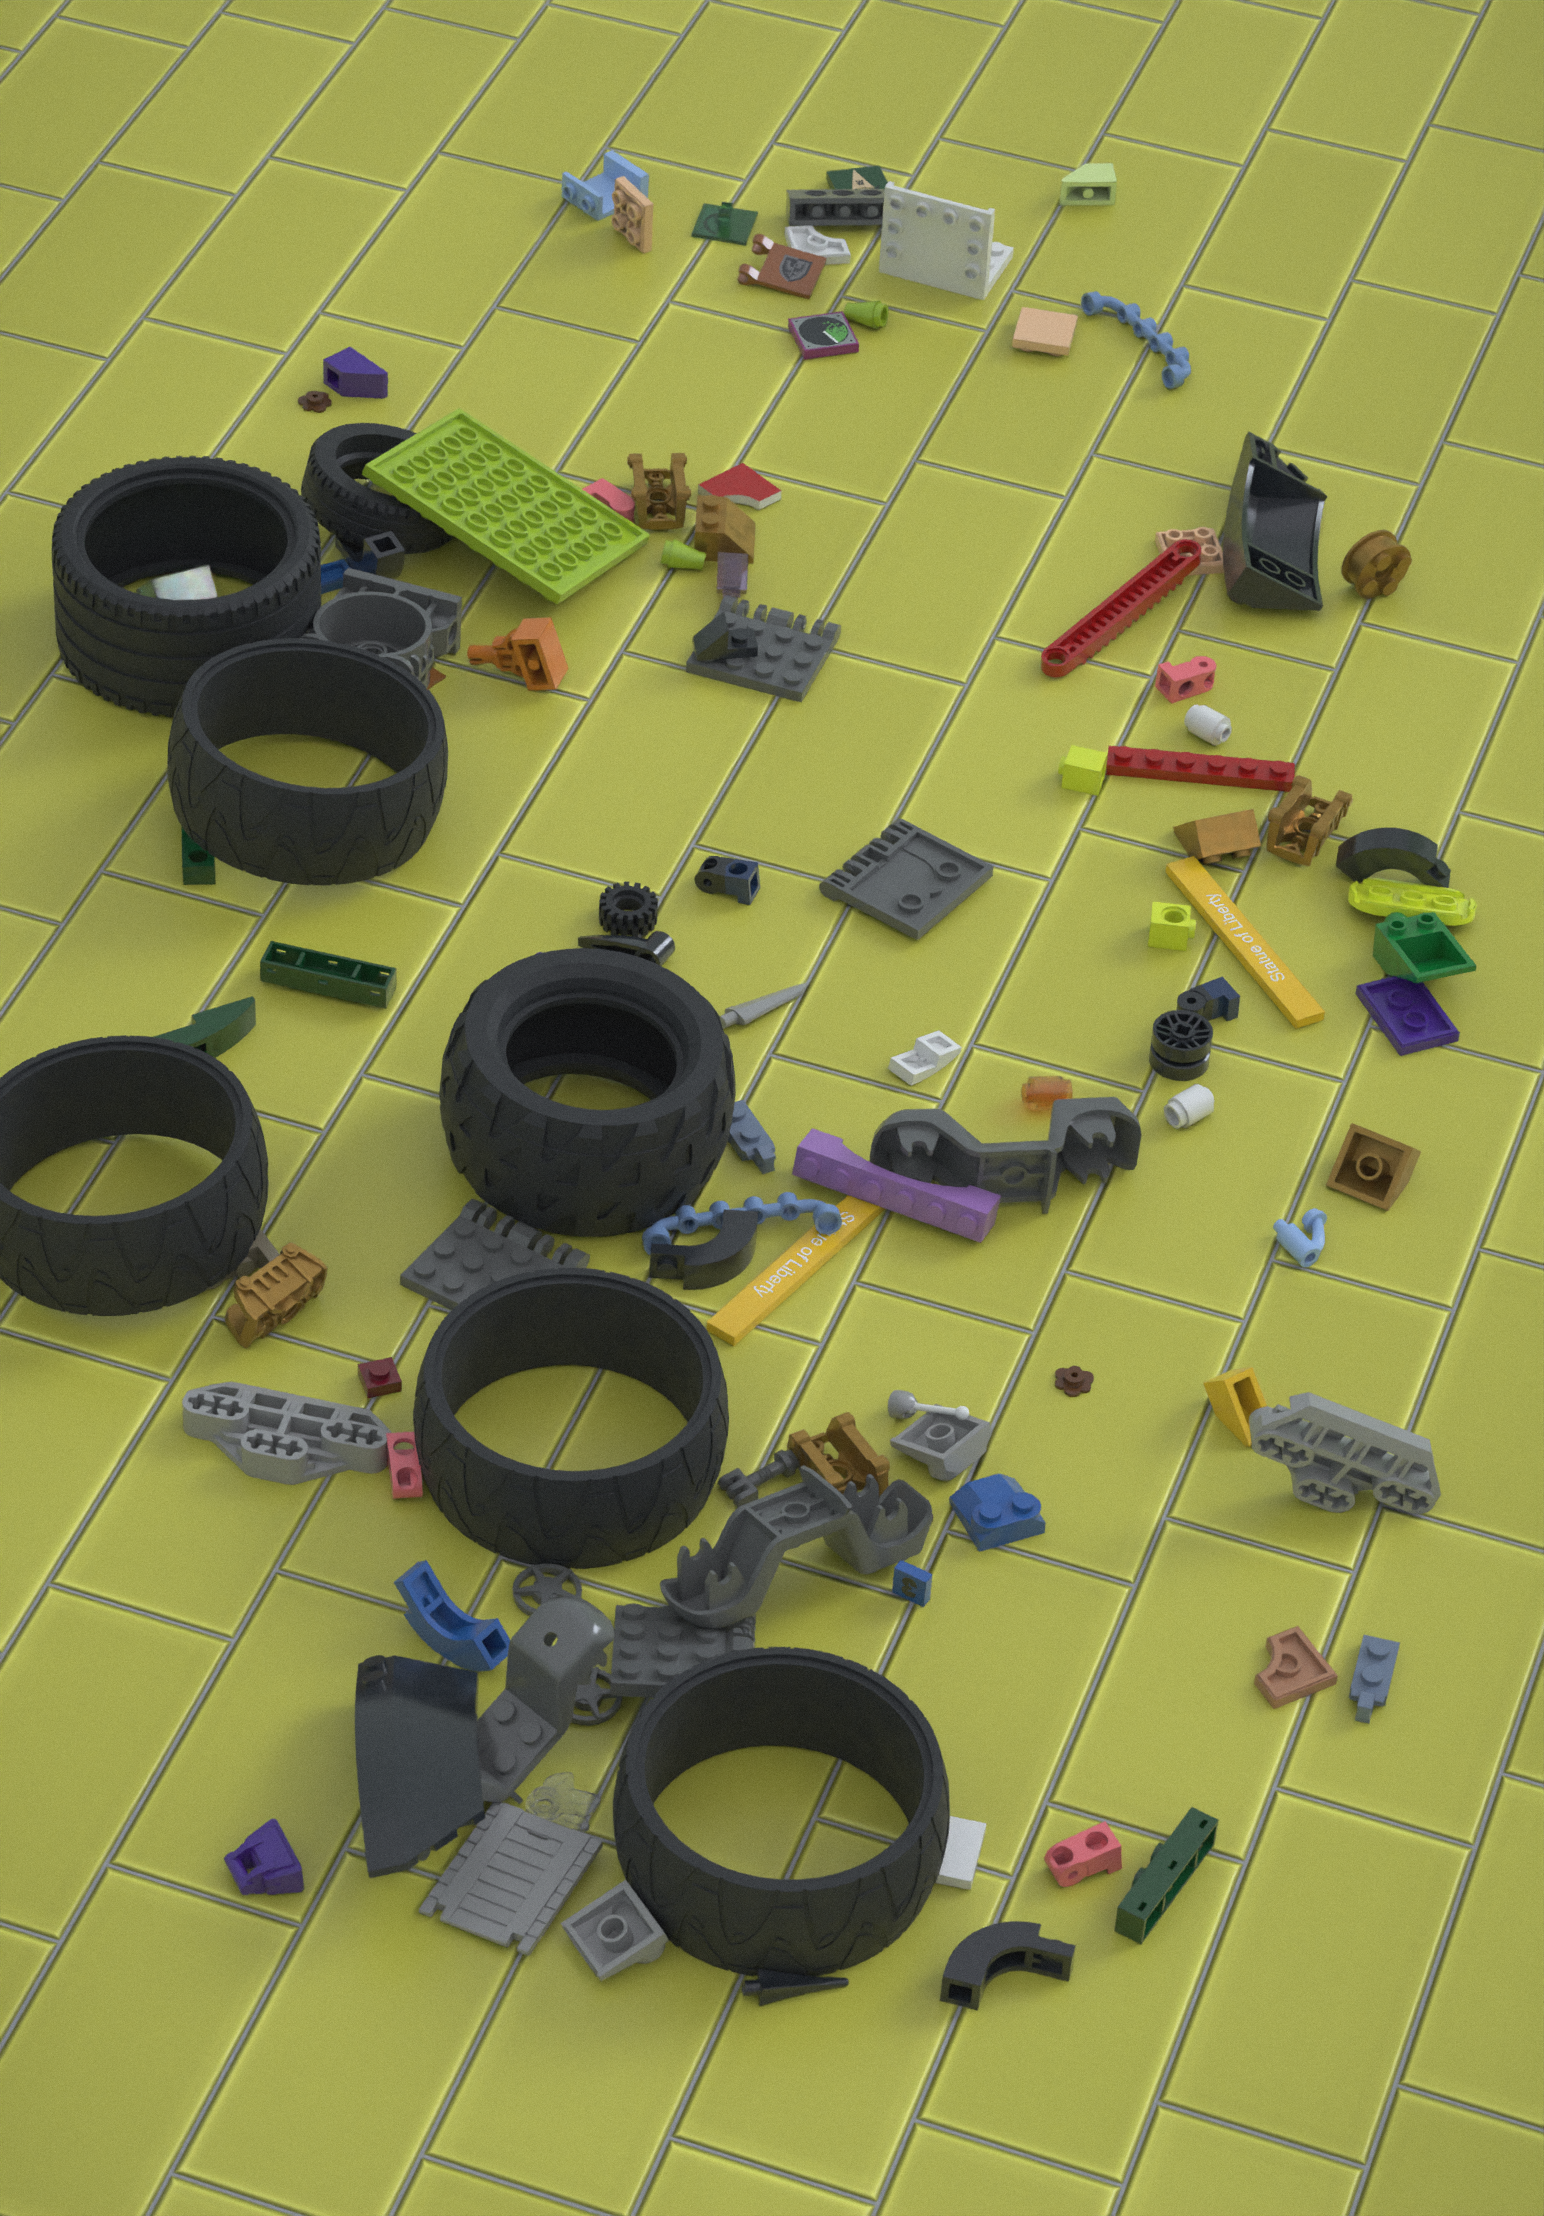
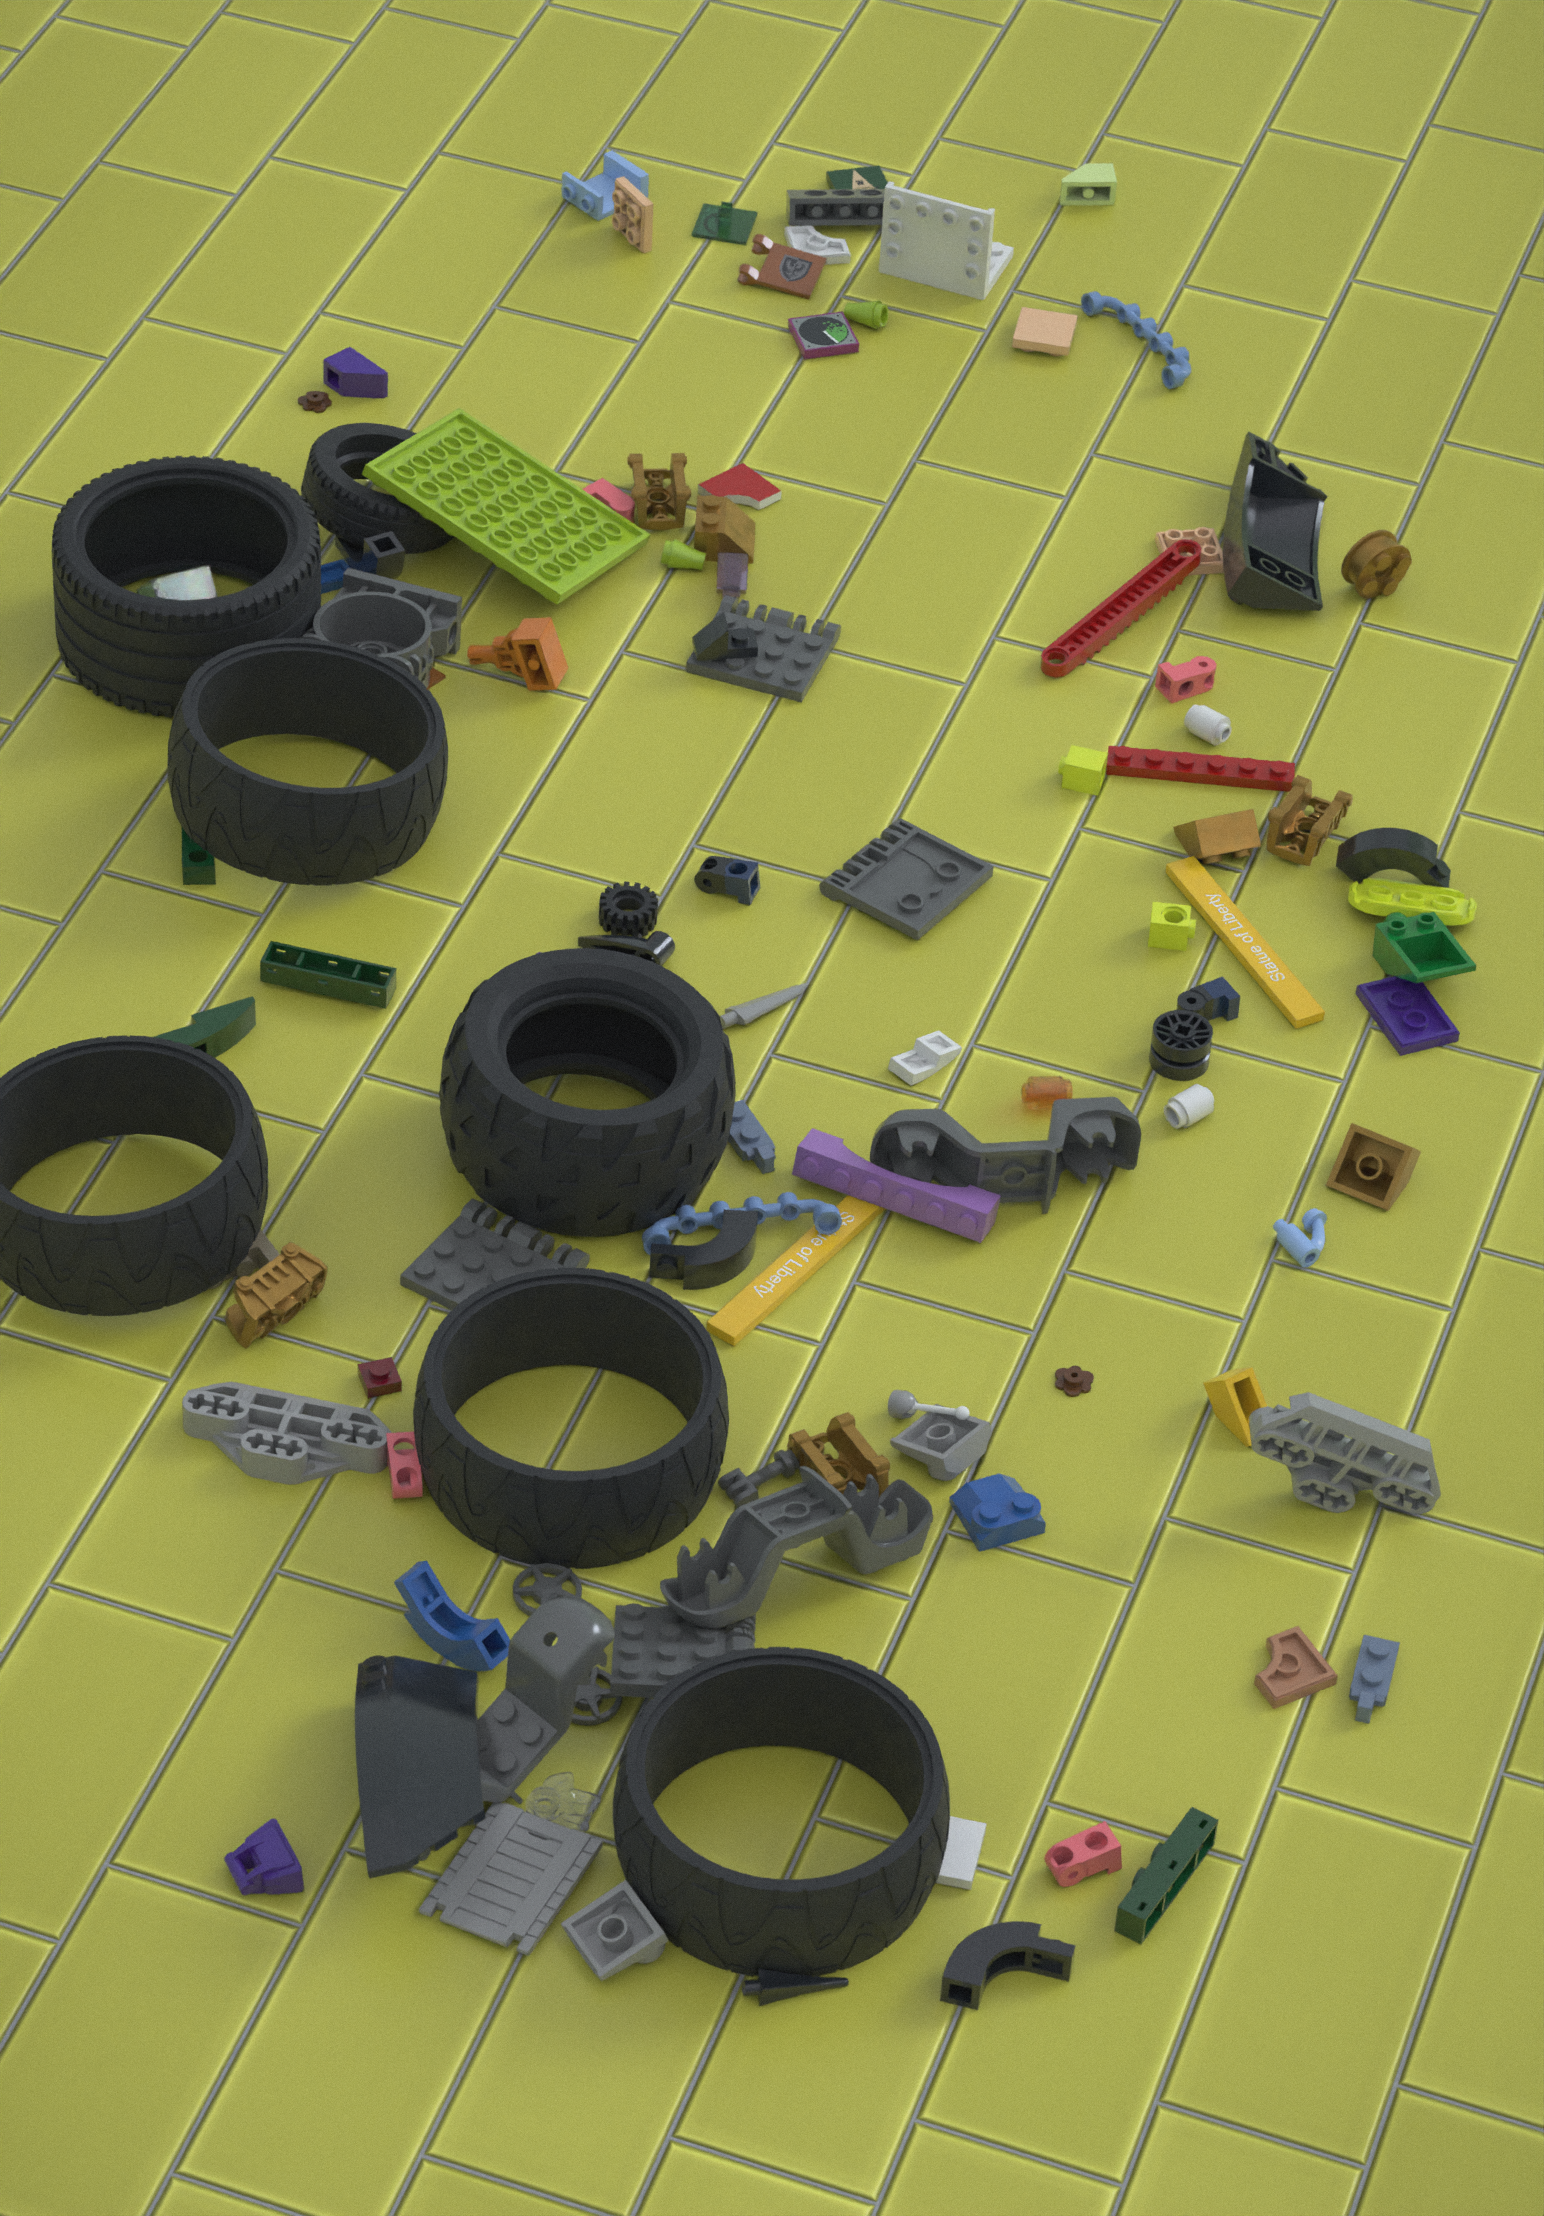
(912, 1583): blue tile -> none

